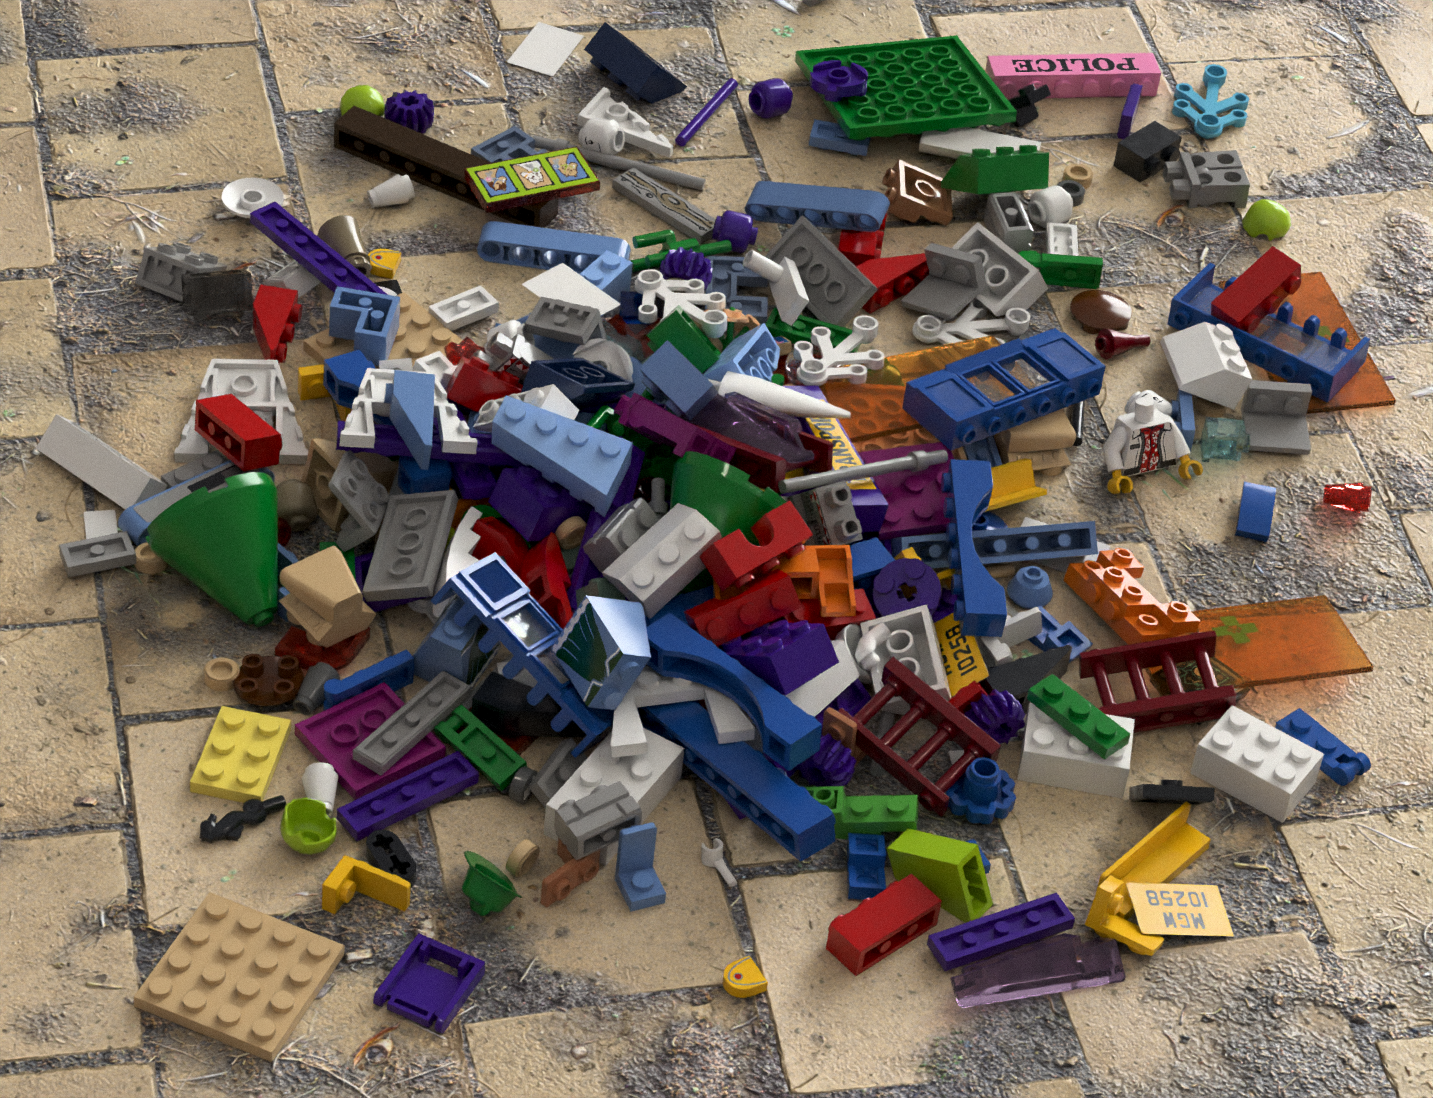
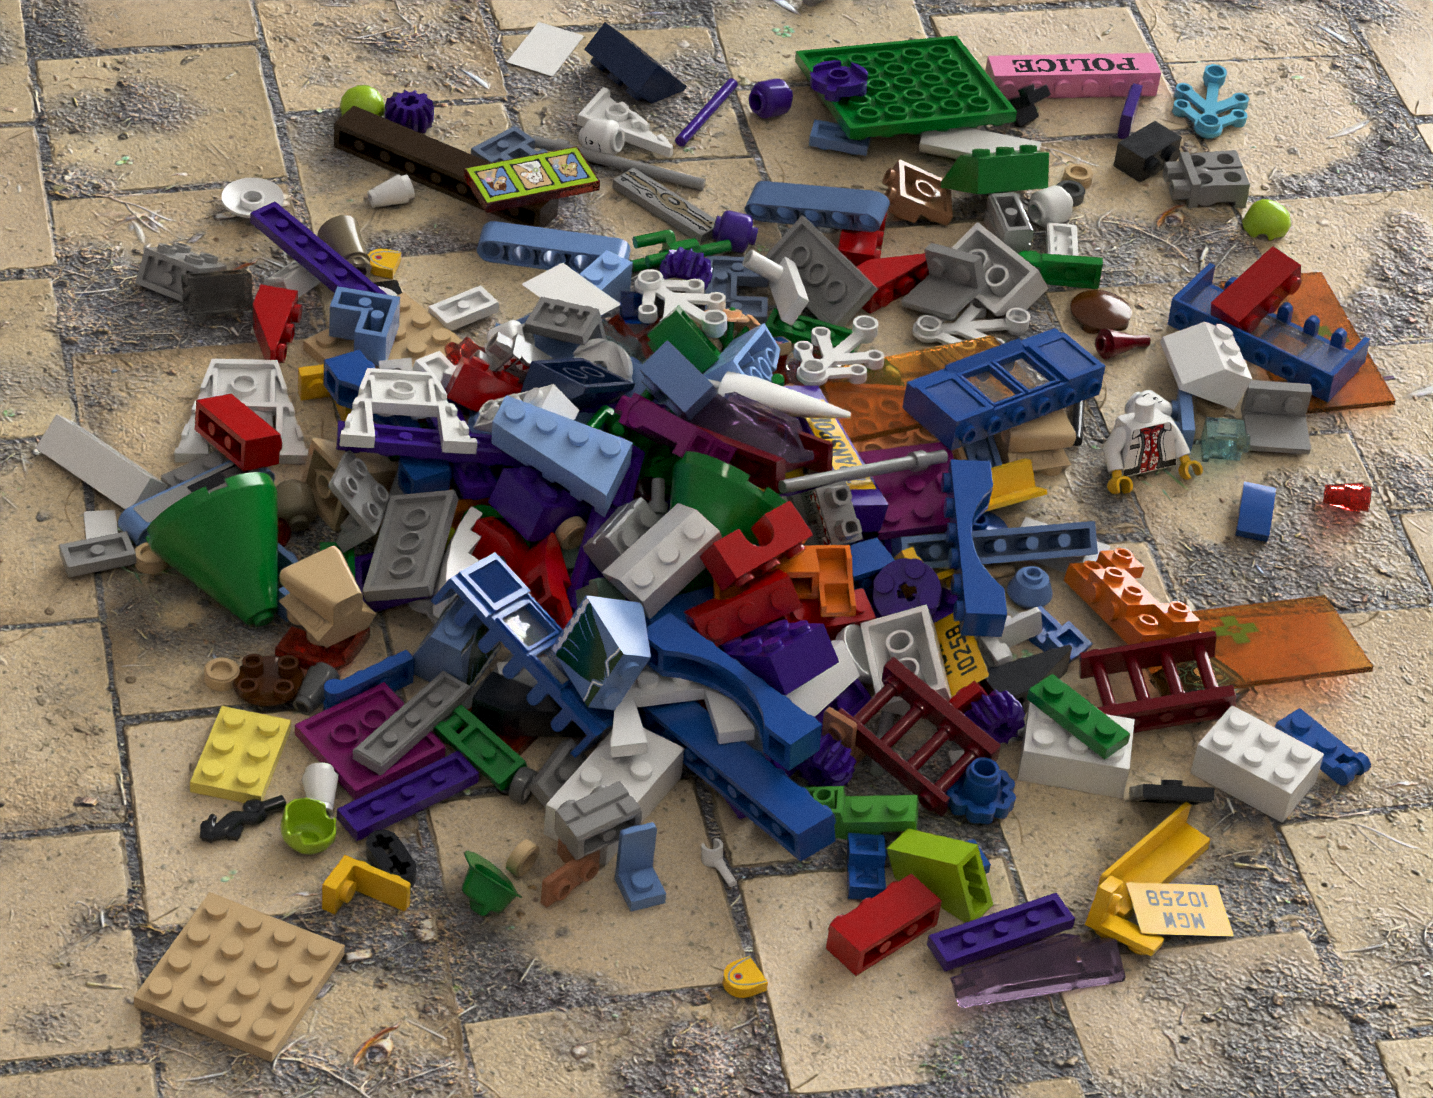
(412, 411): medium blue slope -> none
(426, 992): dark purple container -> none
(868, 643): white arm -> none

